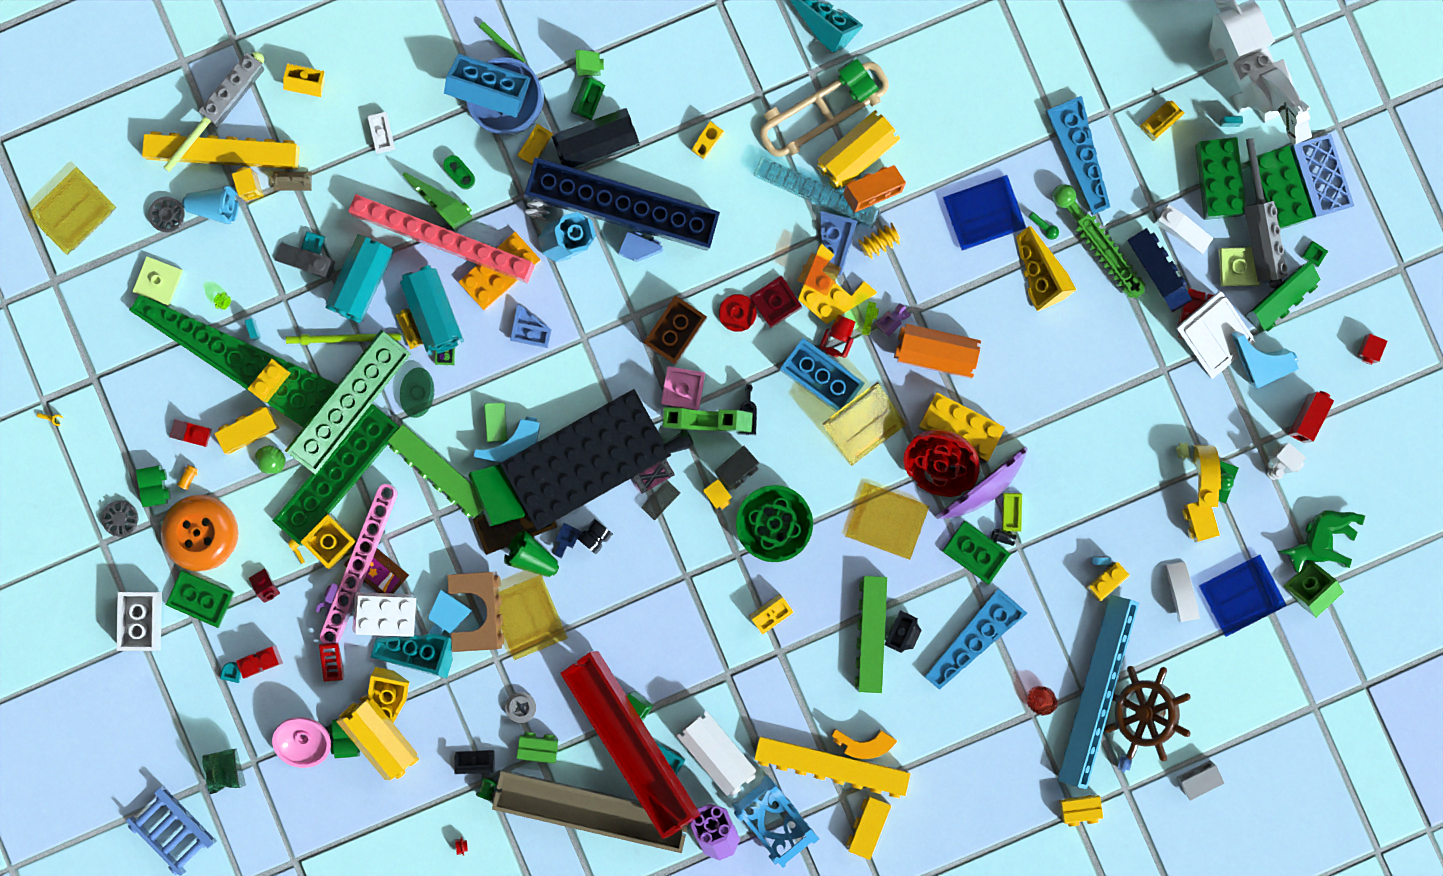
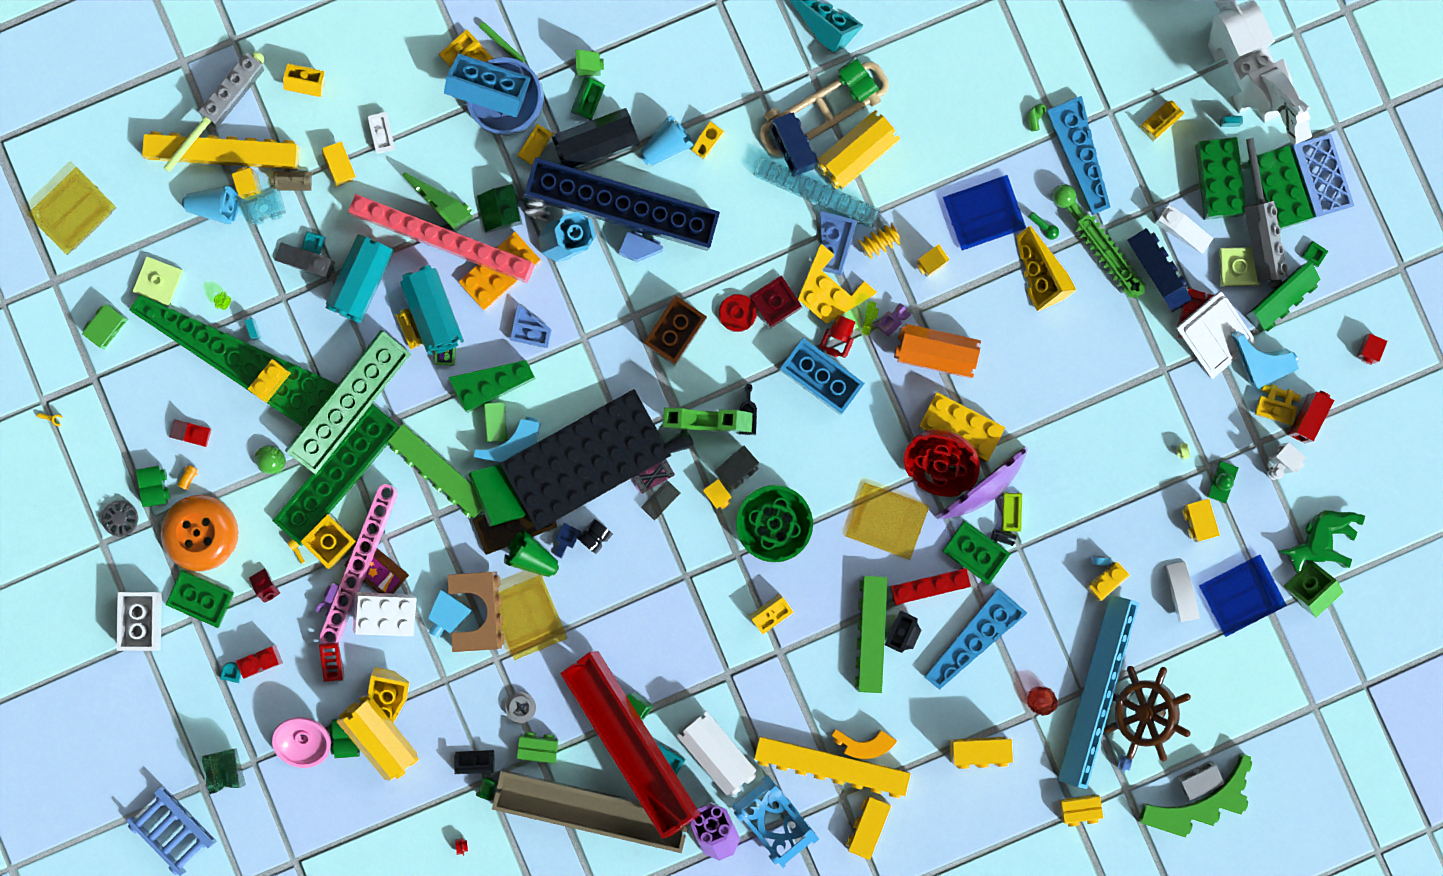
(104, 326): none -> bright green brick
(166, 214): flat silver wheel -> none
(246, 430): yellow brick -> none
(252, 204): none -> clear light blue brick
(306, 339): lime bar -> none
(338, 164): none -> yellow hinge
(417, 392): clear green piece -> none
(421, 653): teal wedge -> none
(459, 172): green plate -> none
(466, 45): none -> yellow slope
(489, 384): none -> green wedge
(499, 208): none -> dark green slope
(666, 142): none -> medium azure cone
(683, 388): bright pink plate -> none
(793, 144): none -> dark blue brick
(819, 274): clear orange piece -> none
(864, 424): clear yellow piece -> none
(874, 188): orange brick -> none
(930, 586): none -> red brick
(932, 261): none -> yellow slope
(981, 752): none -> yellow brick
(1034, 115): none -> bright green arm
(1206, 810): none -> bright green arch
(1209, 475): yellow arch -> none
(1277, 410): none -> yellow plate

